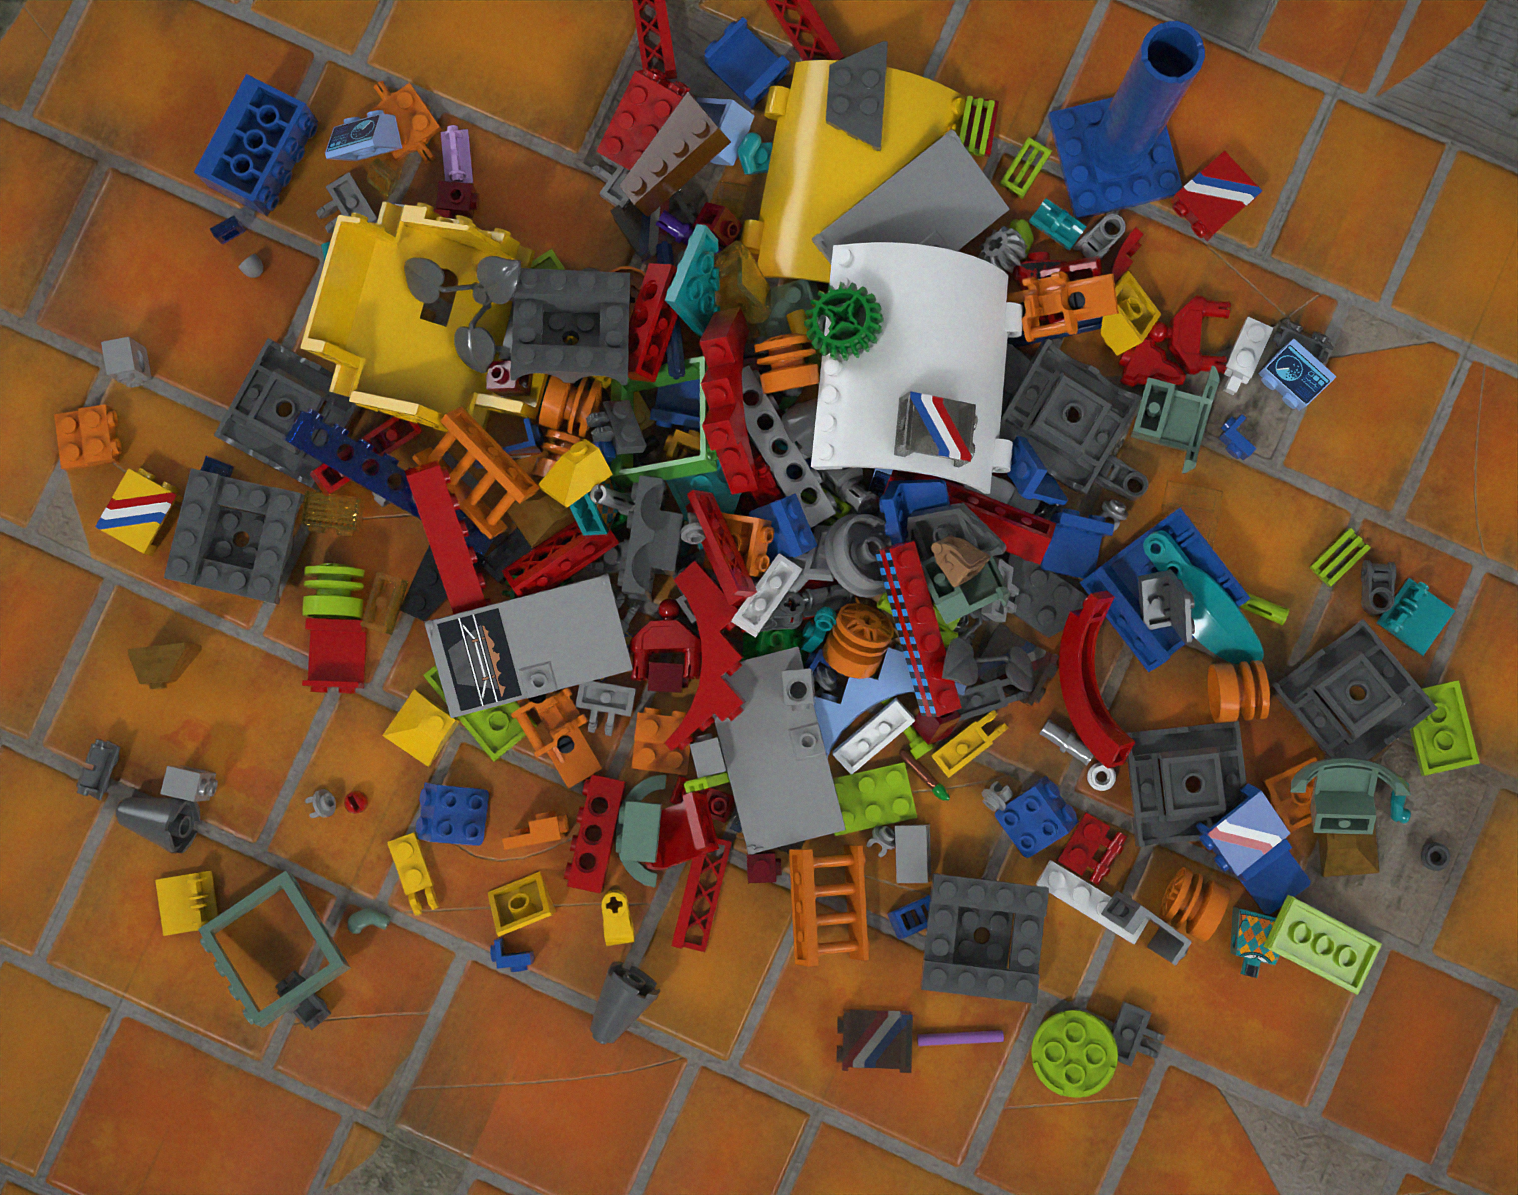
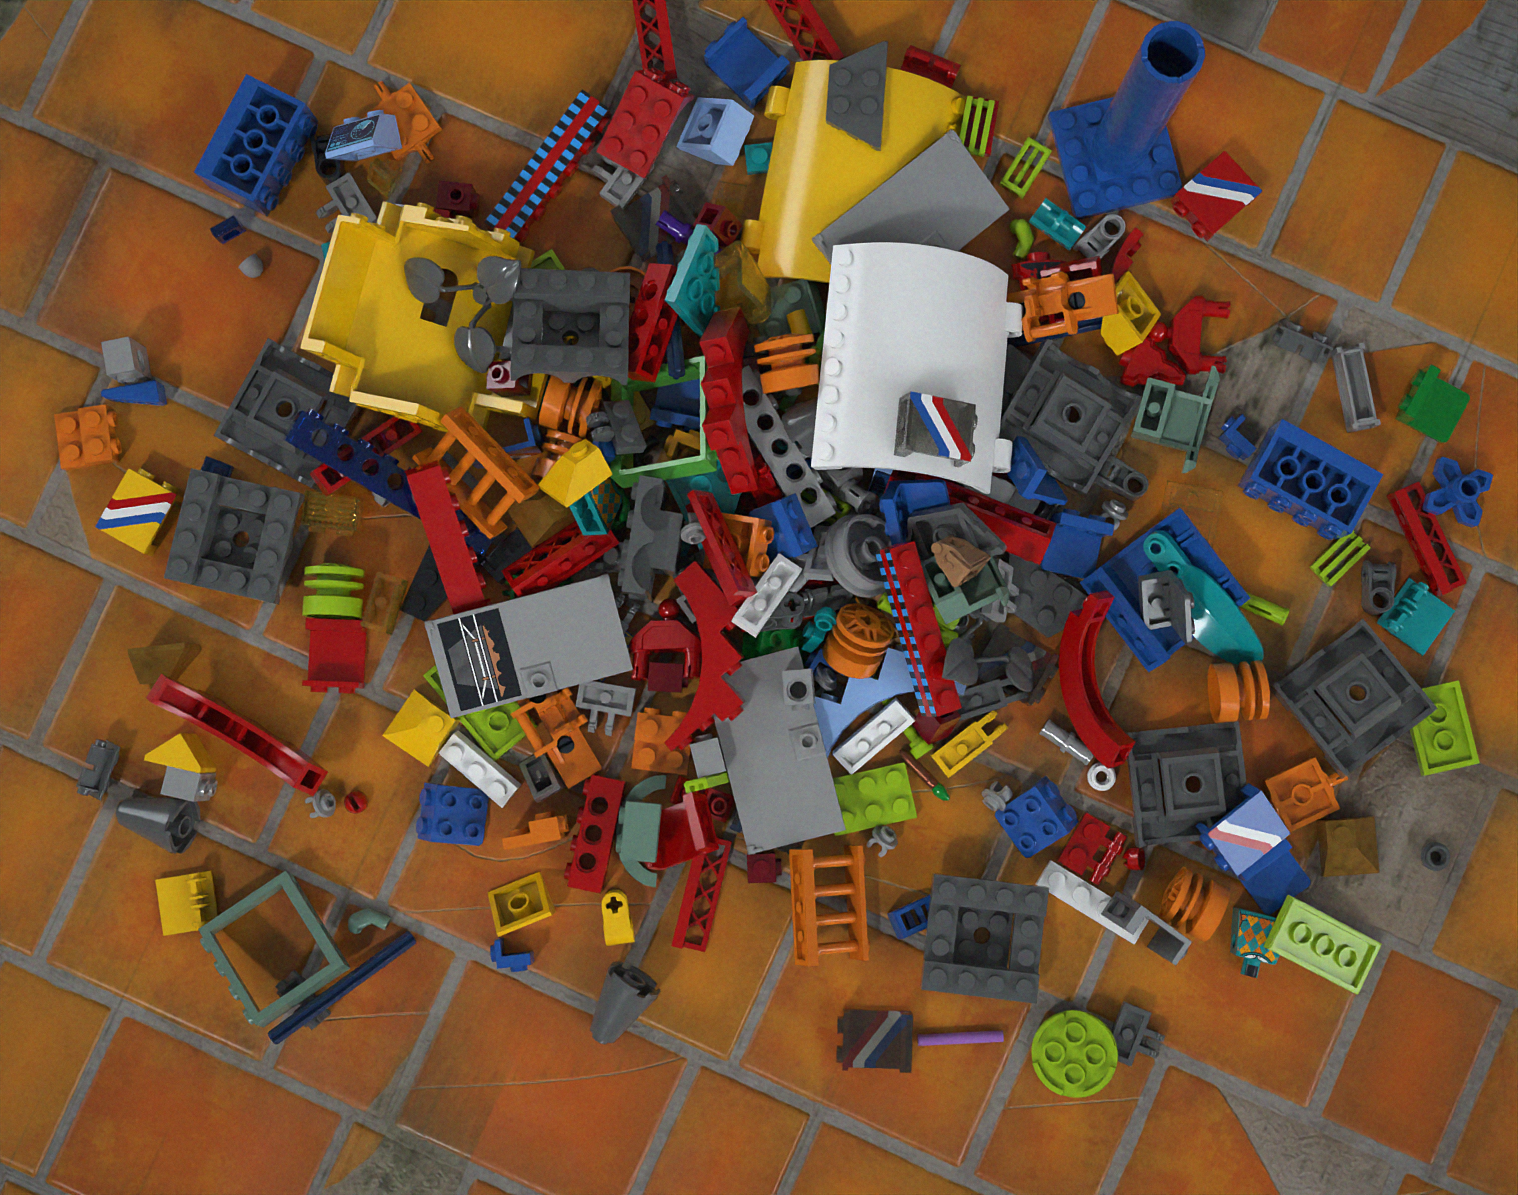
(139, 393): none -> blue slope
(183, 752): none -> yellow slope
(240, 732): none -> red arch
(319, 147): none -> black piece
(341, 988): none -> dark blue axle
(413, 870): yellow hinge -> none
(456, 155): lavender hinge -> none
(480, 768): none -> white plate
(541, 777): none -> flat silver slope
(550, 167): none -> brick
(613, 499): light grey pin -> none
(674, 156): wedge -> none
(747, 150): teal arm -> none
(834, 342): green gear -> none
(913, 853): light grey hinge -> none
(930, 66): none -> red hinge
(1004, 249): light grey gear -> none
(1135, 859): none -> red hinge
(1246, 353): white hinge -> none
(1296, 375): slope -> none
(1335, 481): none -> blue brick
(1345, 793): sand green piece -> none
(1354, 388): none -> light grey container
(1397, 809): teal arm -> none
(1420, 541): none -> red fence
(1432, 405): none -> green bracket
(1457, 492): none -> blue plant

